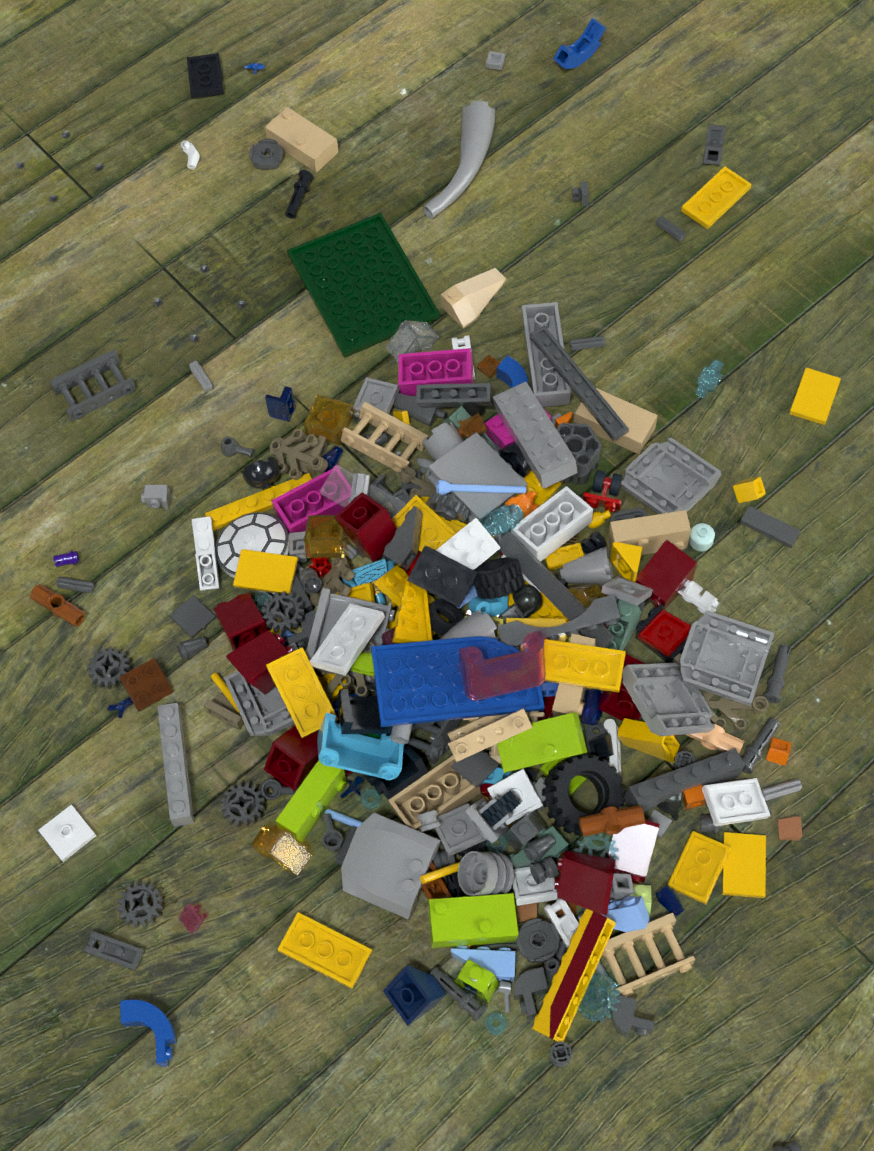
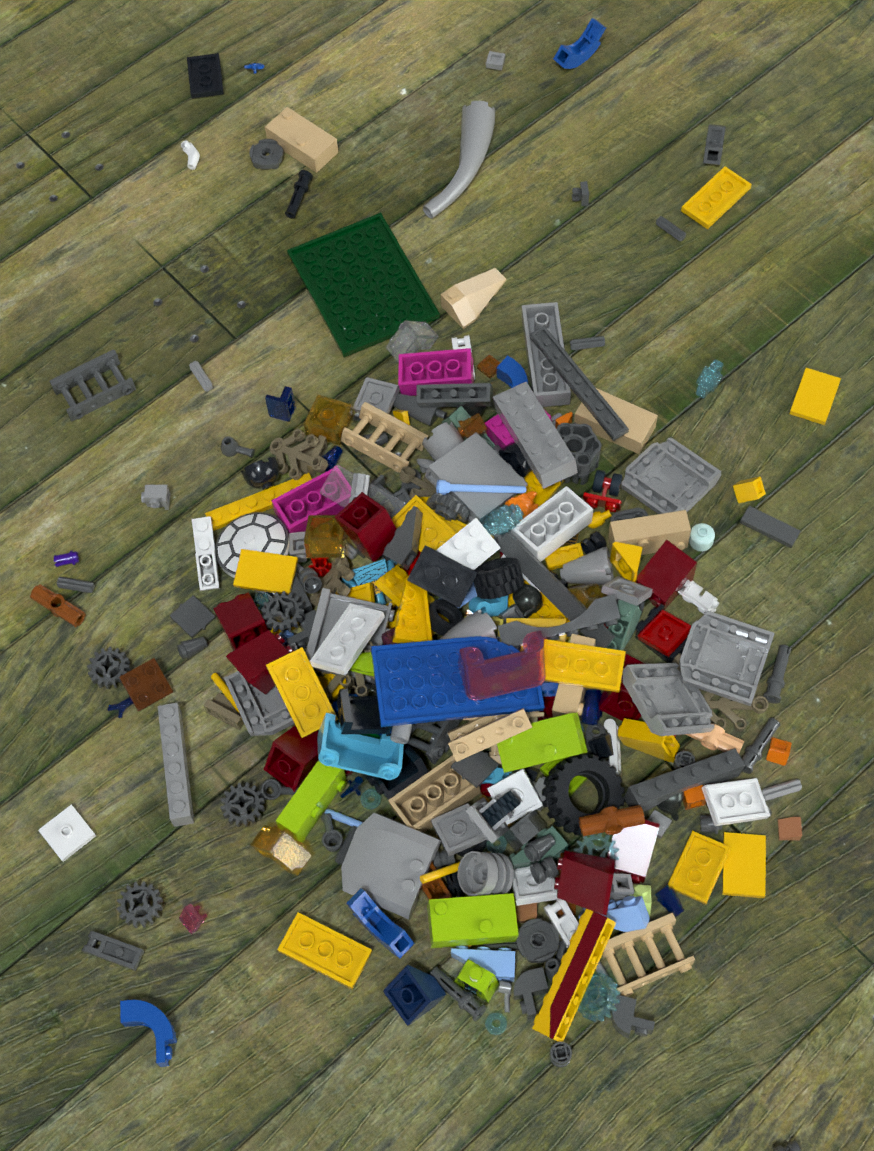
(379, 925): none -> blue arch
(428, 820): light grey wheel -> none

